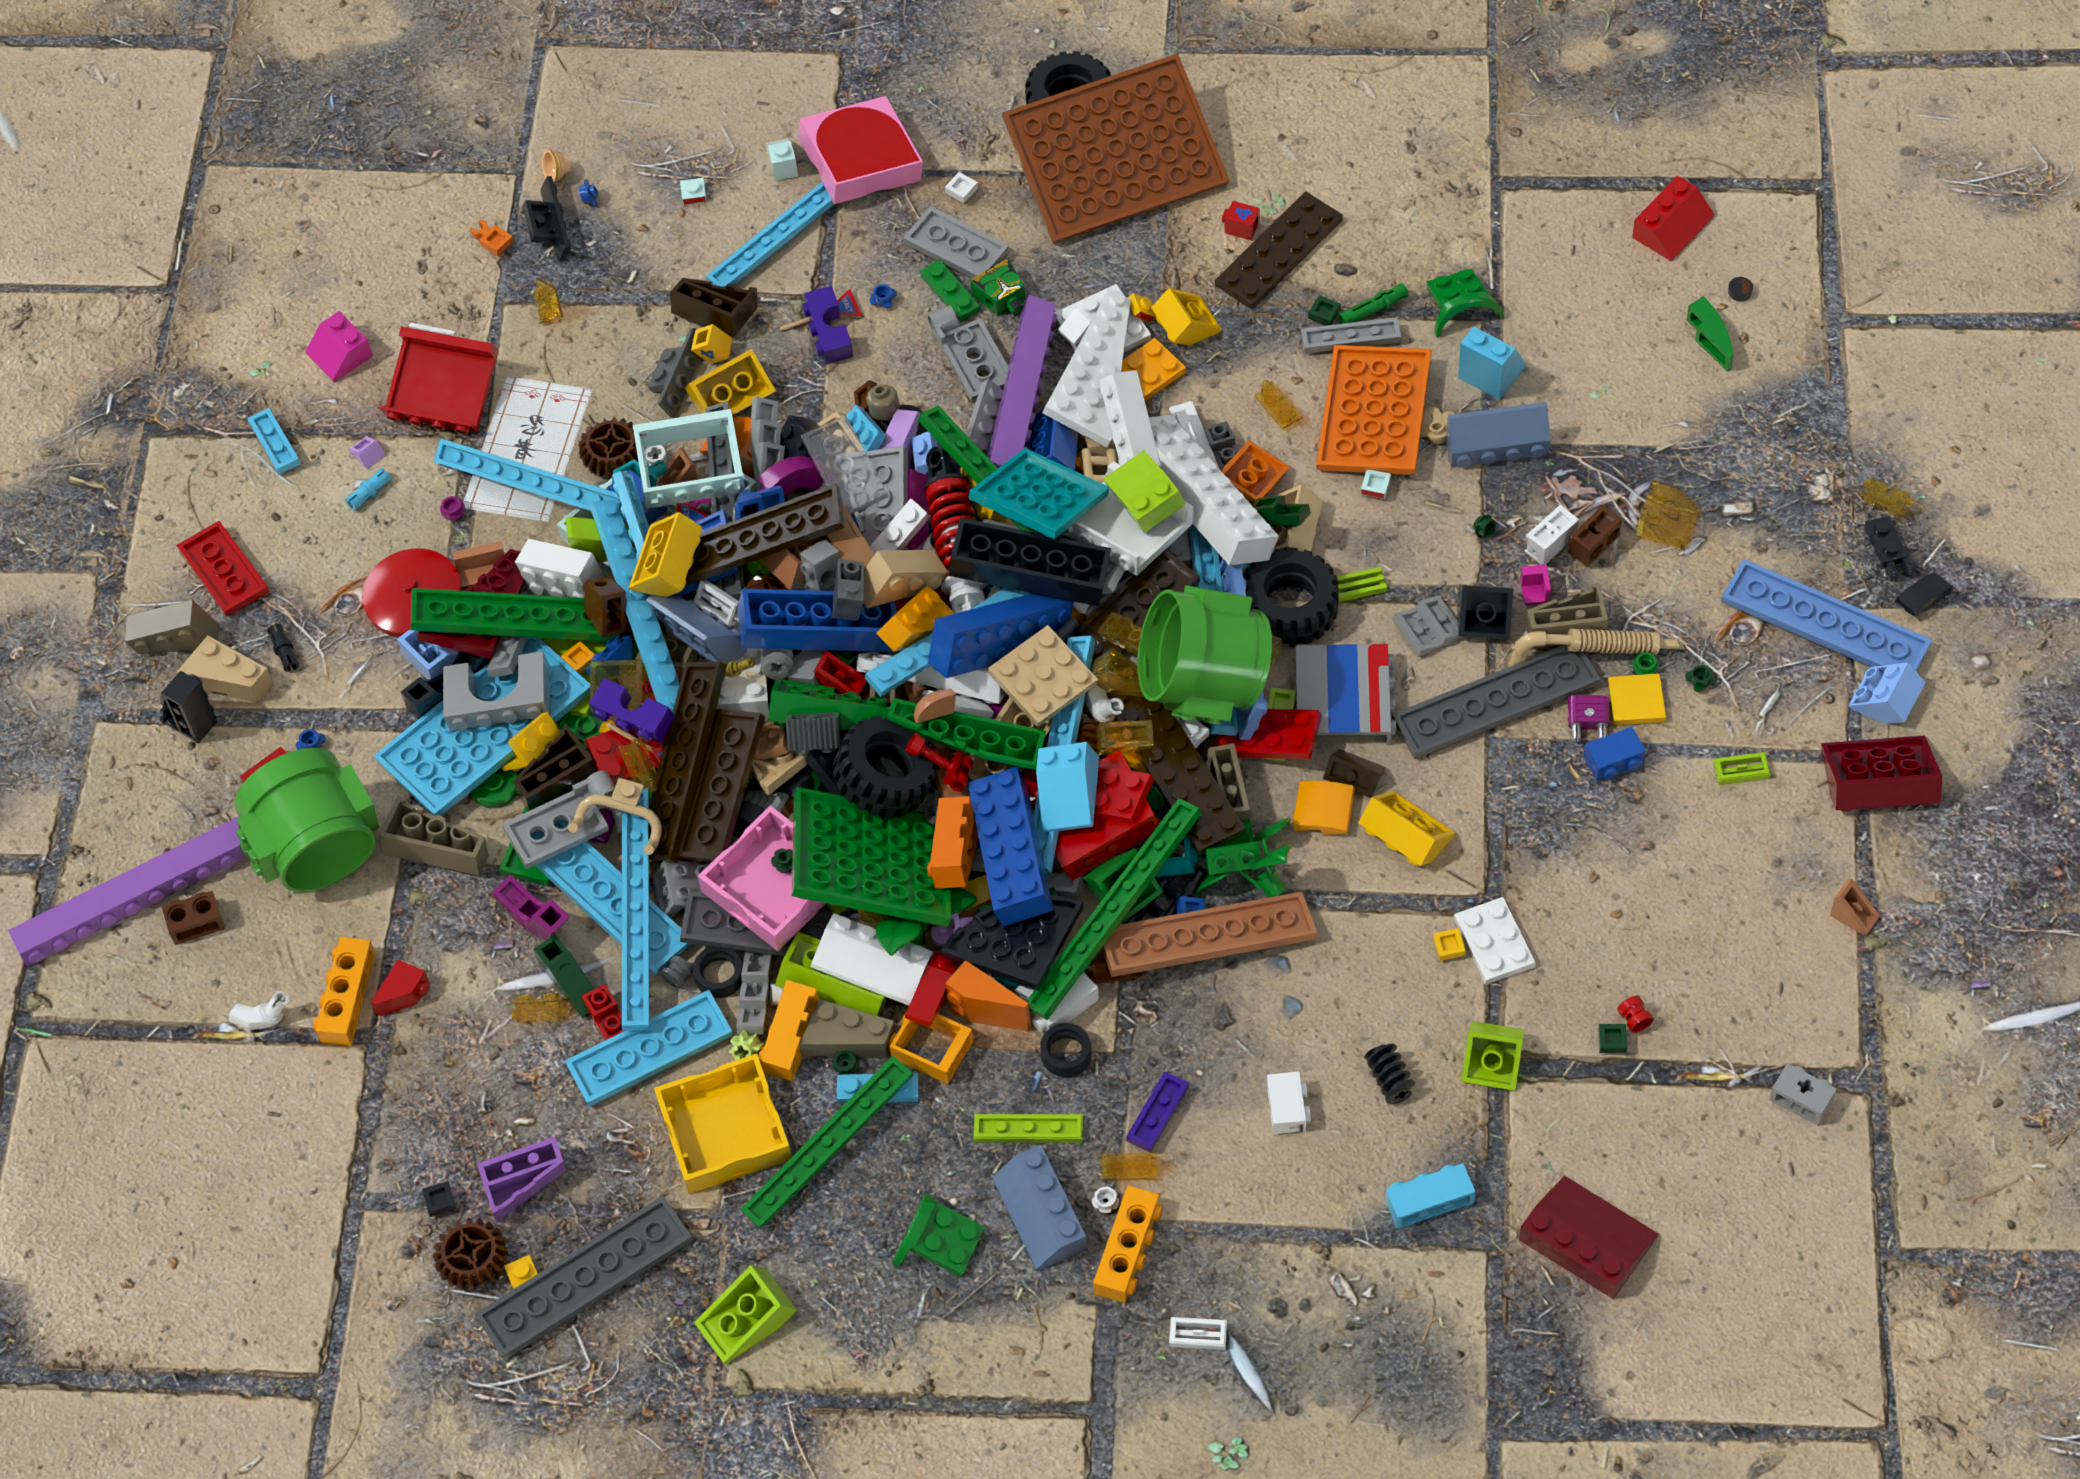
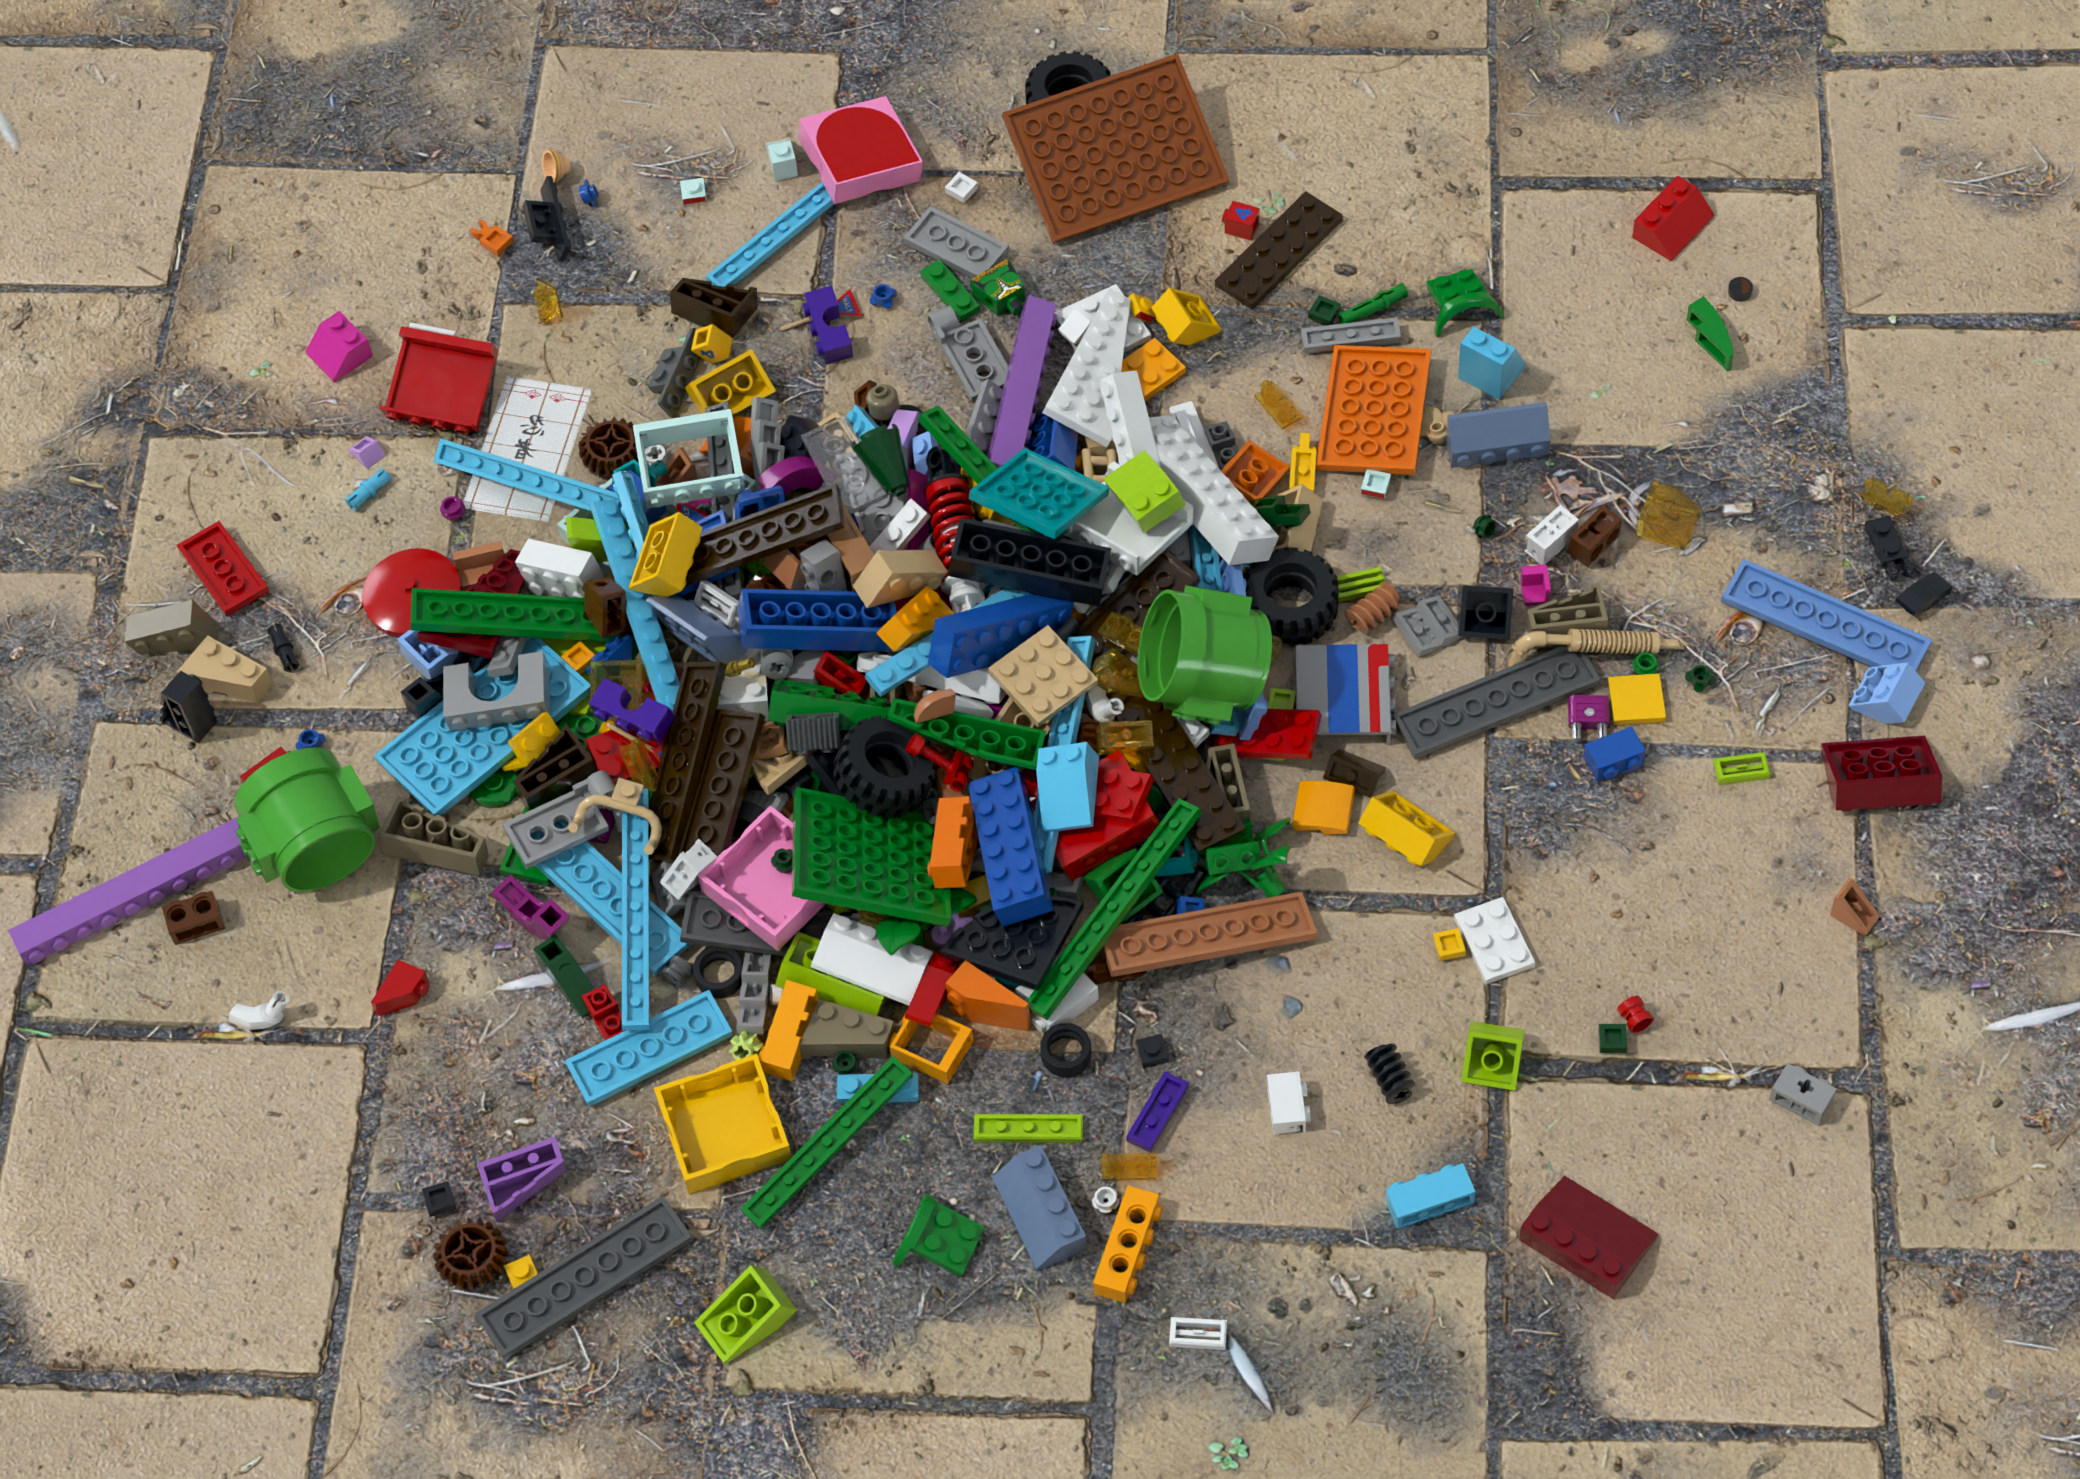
(273, 441): medium azure plate -> none
(342, 1028): light orange brick -> none
(549, 1006): clear yellow hinge -> none
(685, 870): none -> white hinge
(848, 590): flat silver slope -> none
(884, 458): none -> dark green cone
(1152, 1050): none -> black plate
(1303, 464): none -> yellow hinge
(1370, 609): none -> nougat piece

